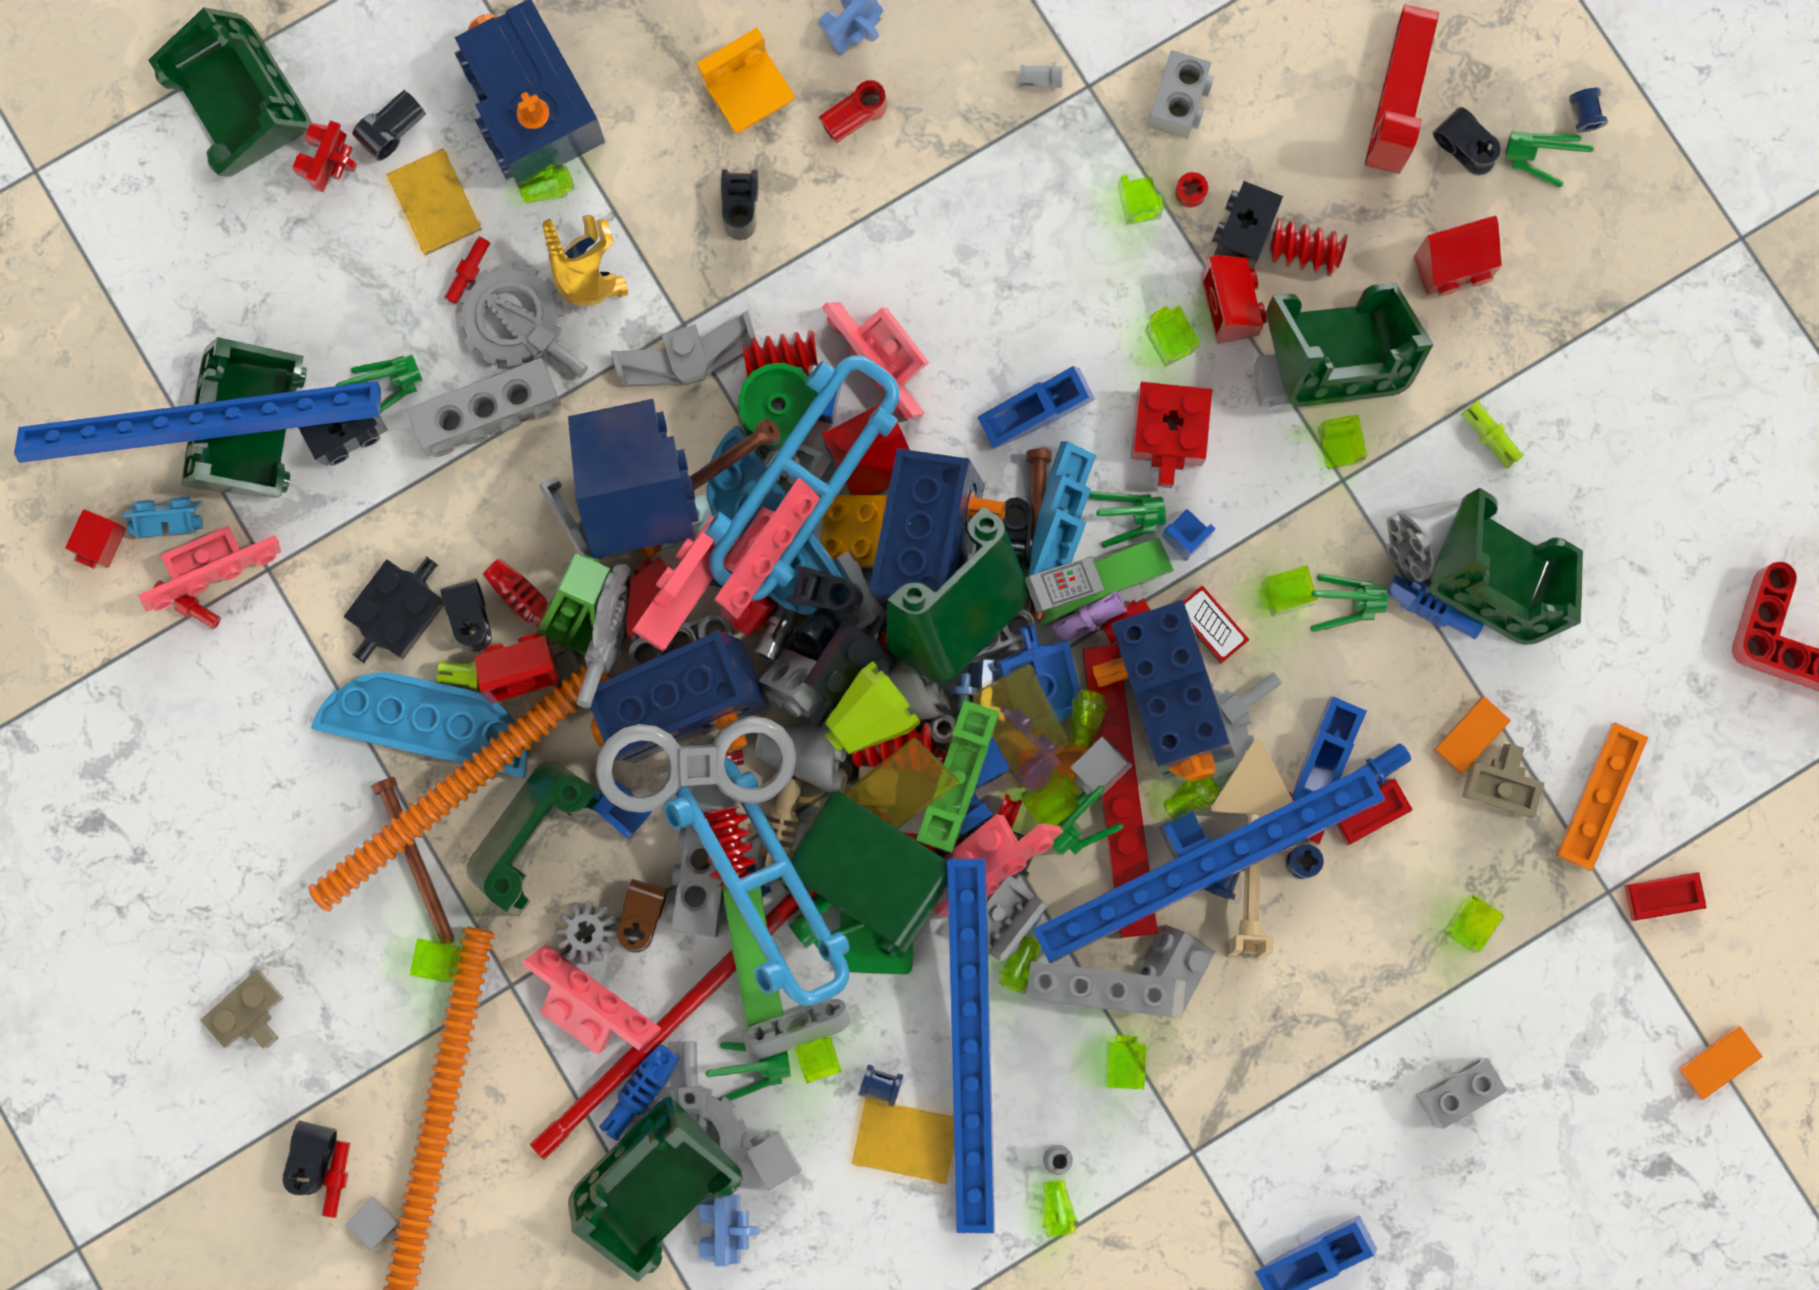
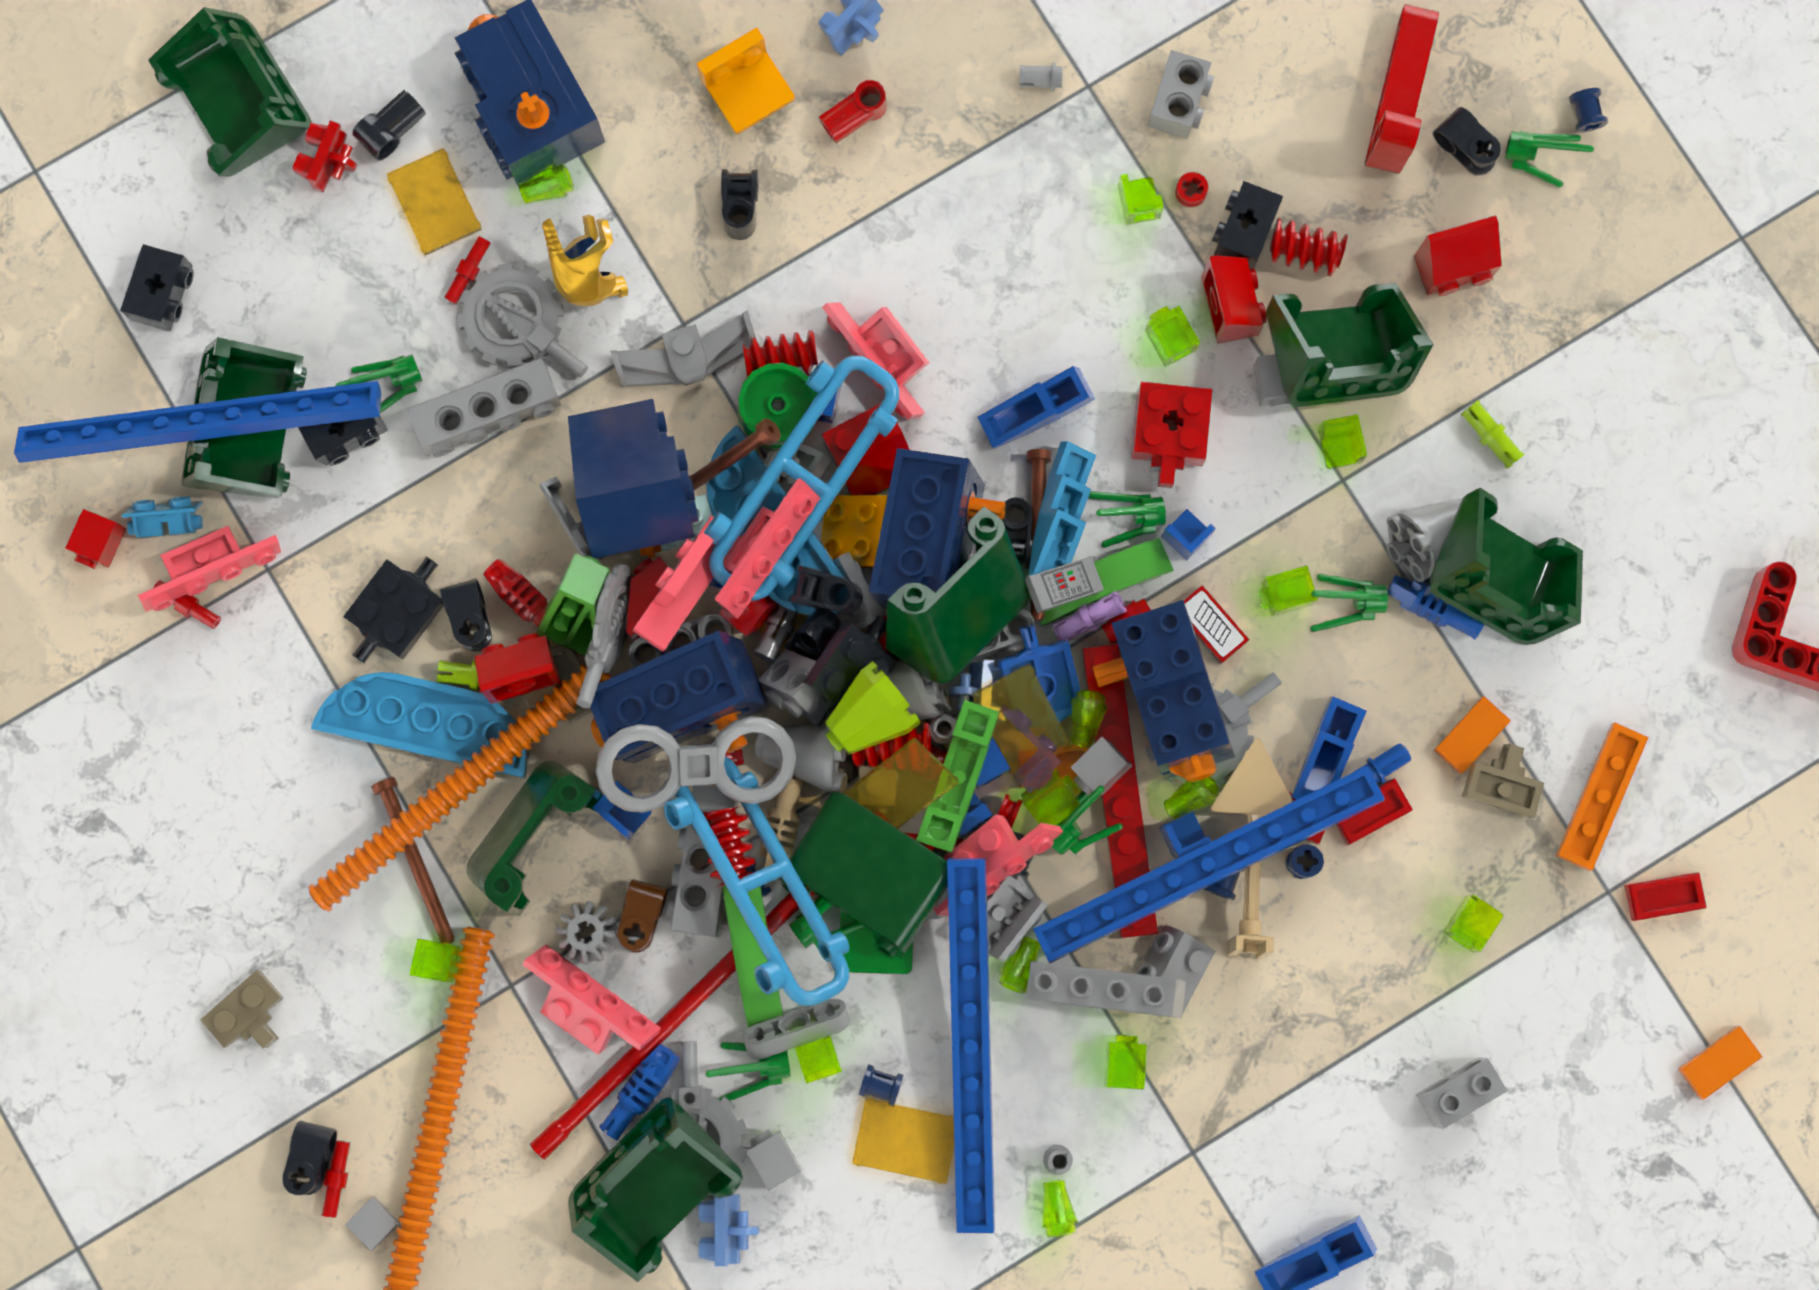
(152, 271): none -> black brick

